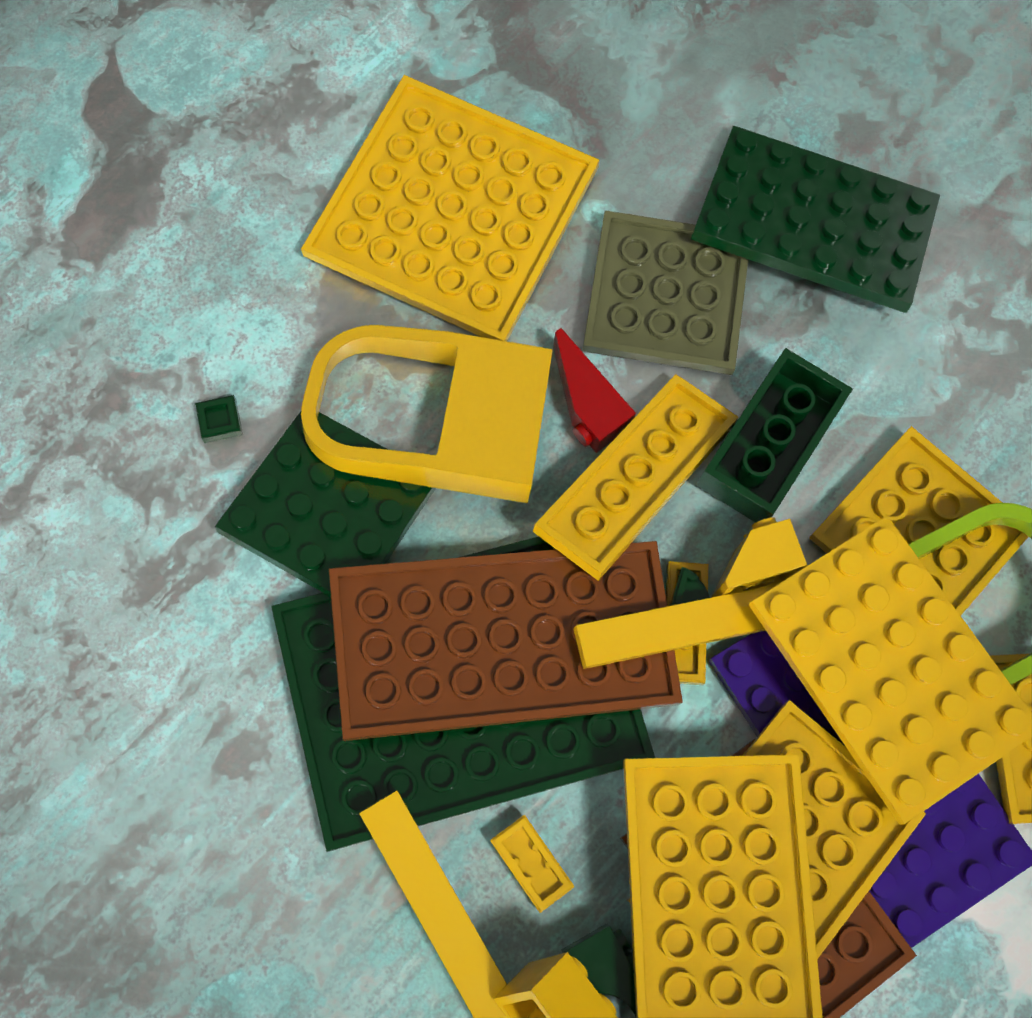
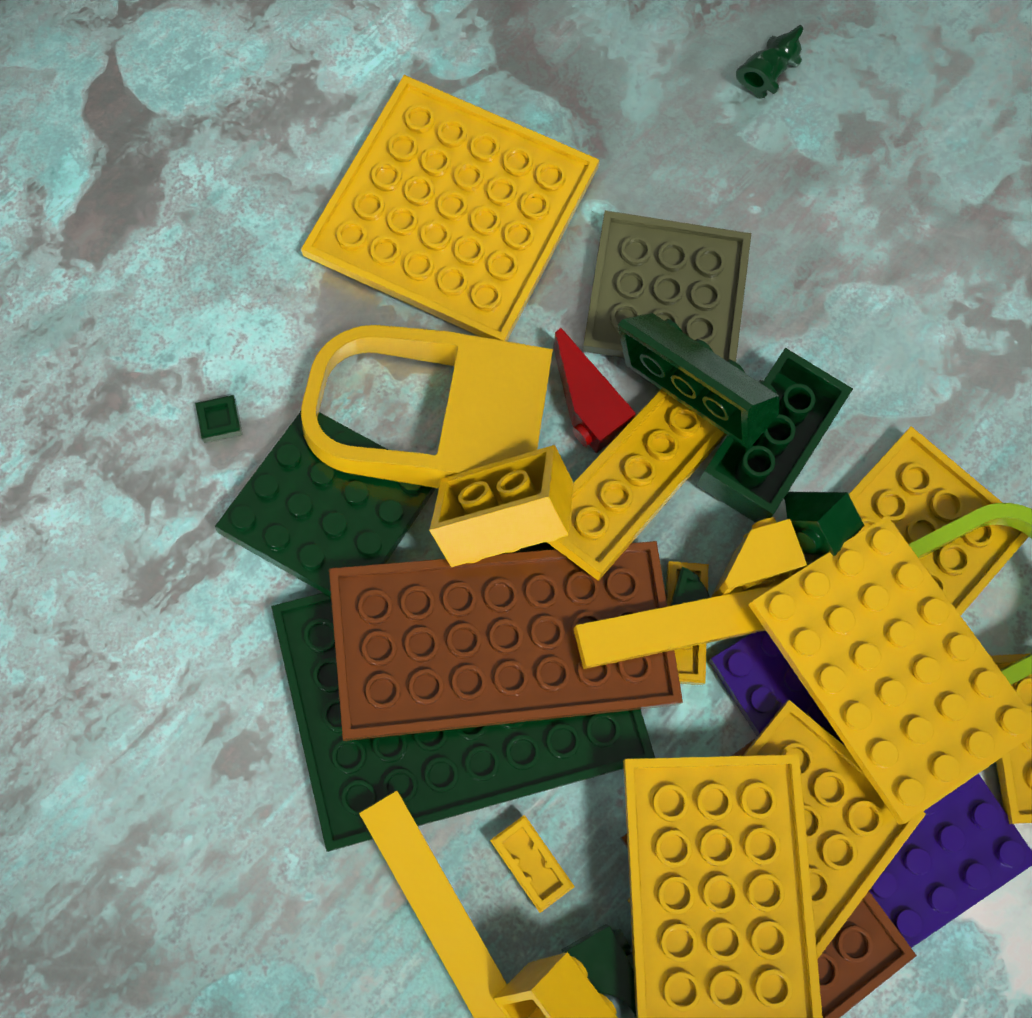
(503, 507): none -> yellow brick
(698, 377): none -> dark green slope
(765, 66): none -> dark green animal
(818, 219): dark green plate -> none
(822, 520): none -> dark green slope

